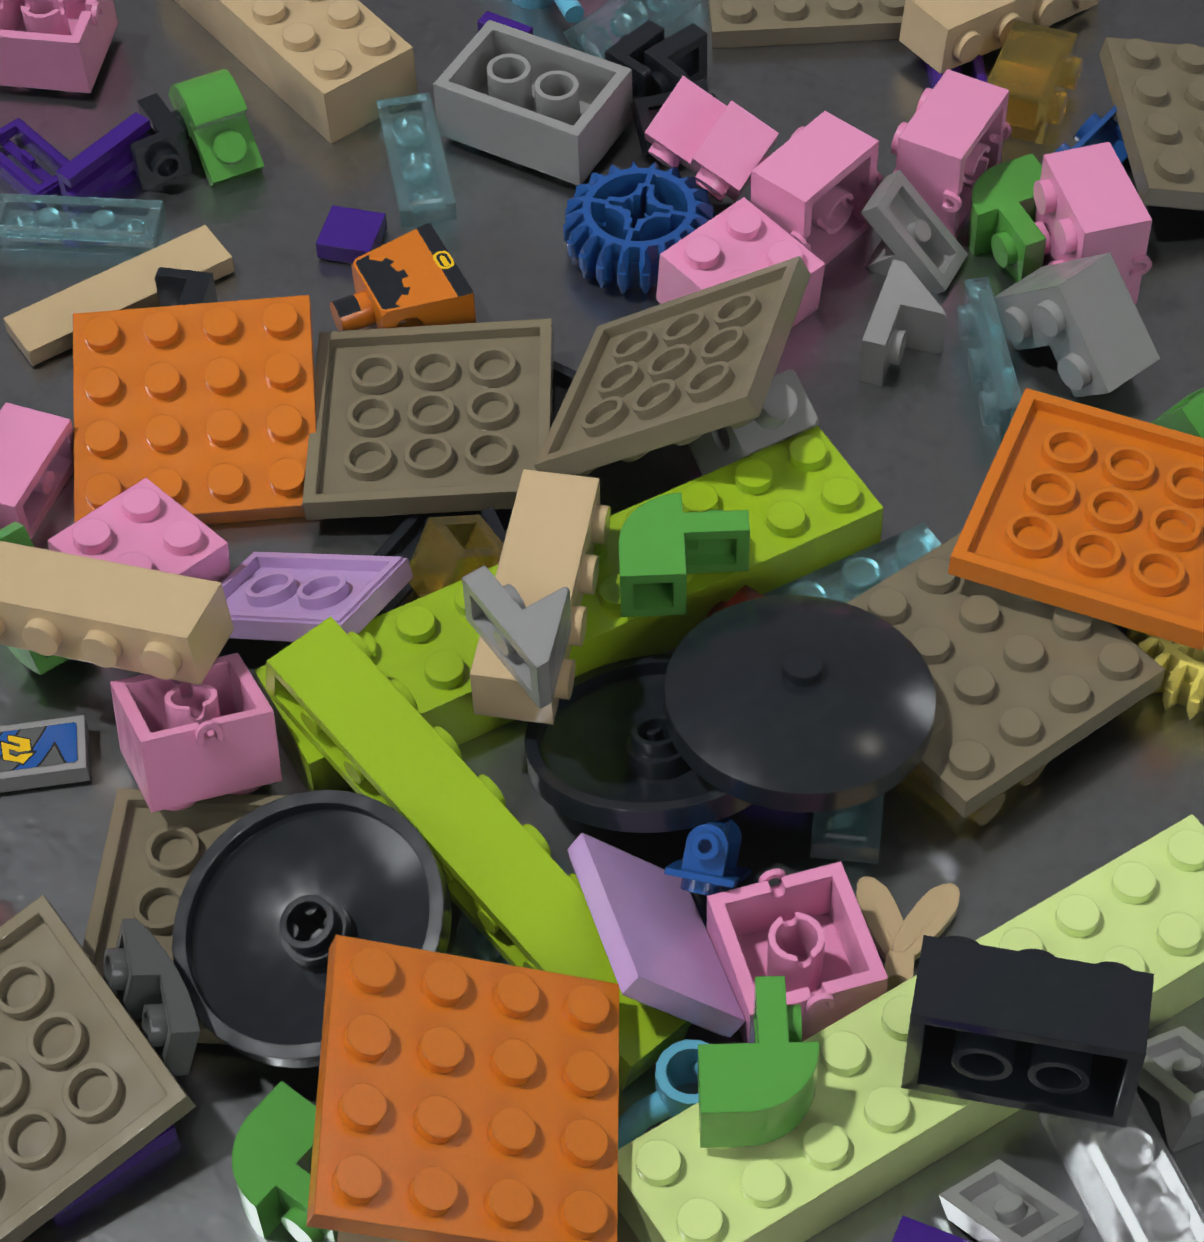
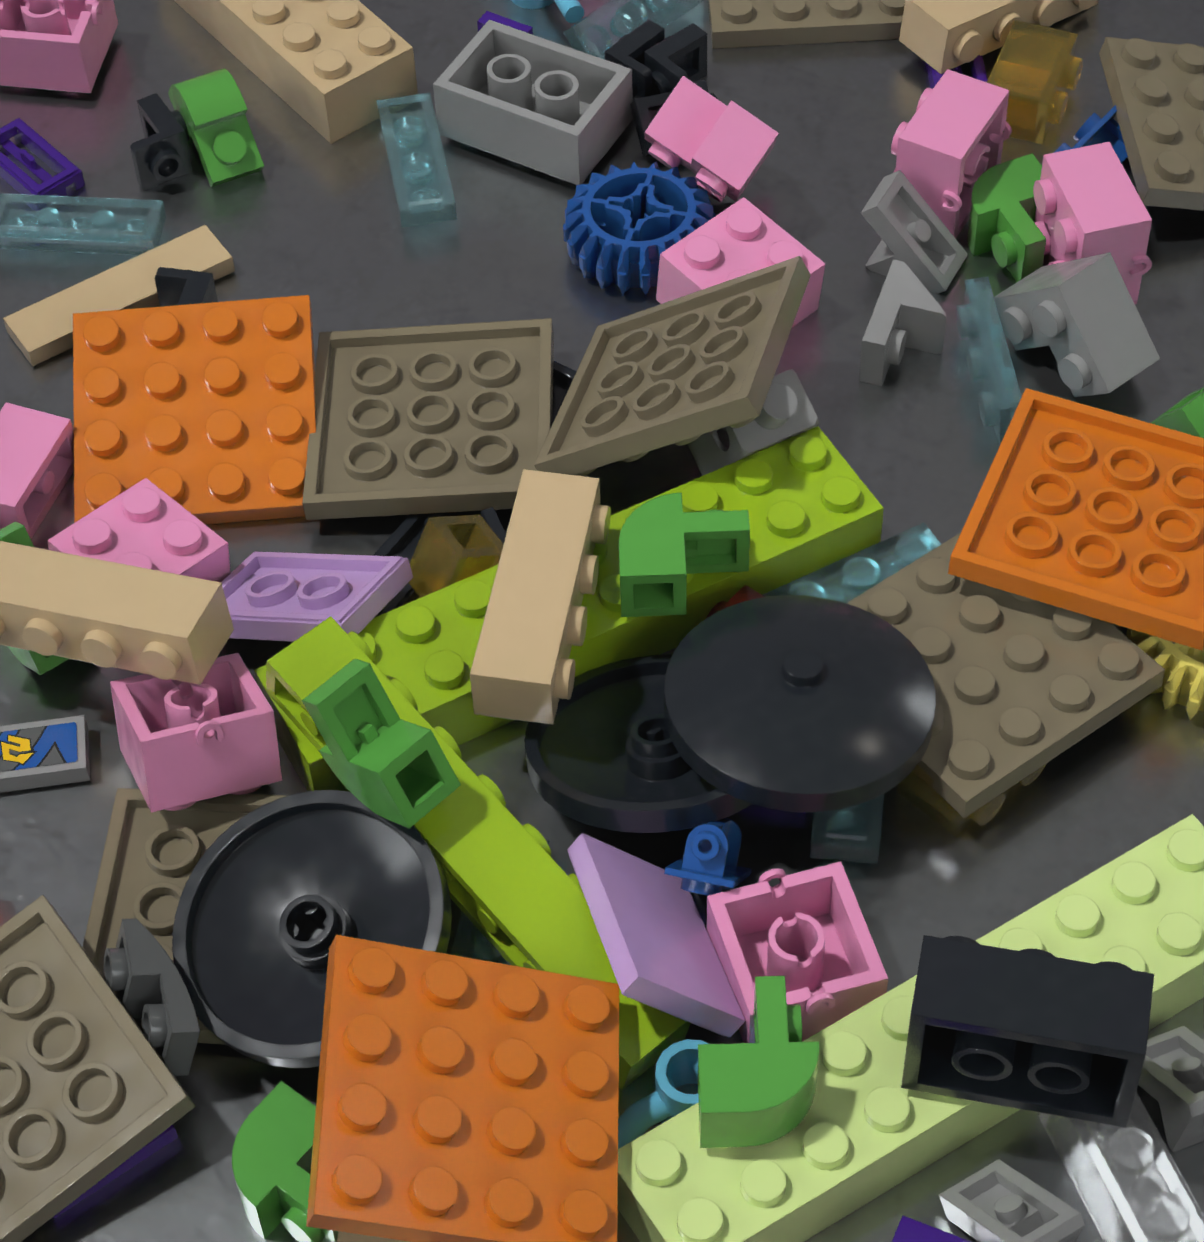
(106, 163): dark purple tile -> none
(350, 233): dark purple tile -> none
(373, 752): none -> bright green brick
(406, 286): orange torso -> none
(524, 638): light grey slope -> none
(819, 184): bright pink brick -> none
(900, 939): tan piece -> none

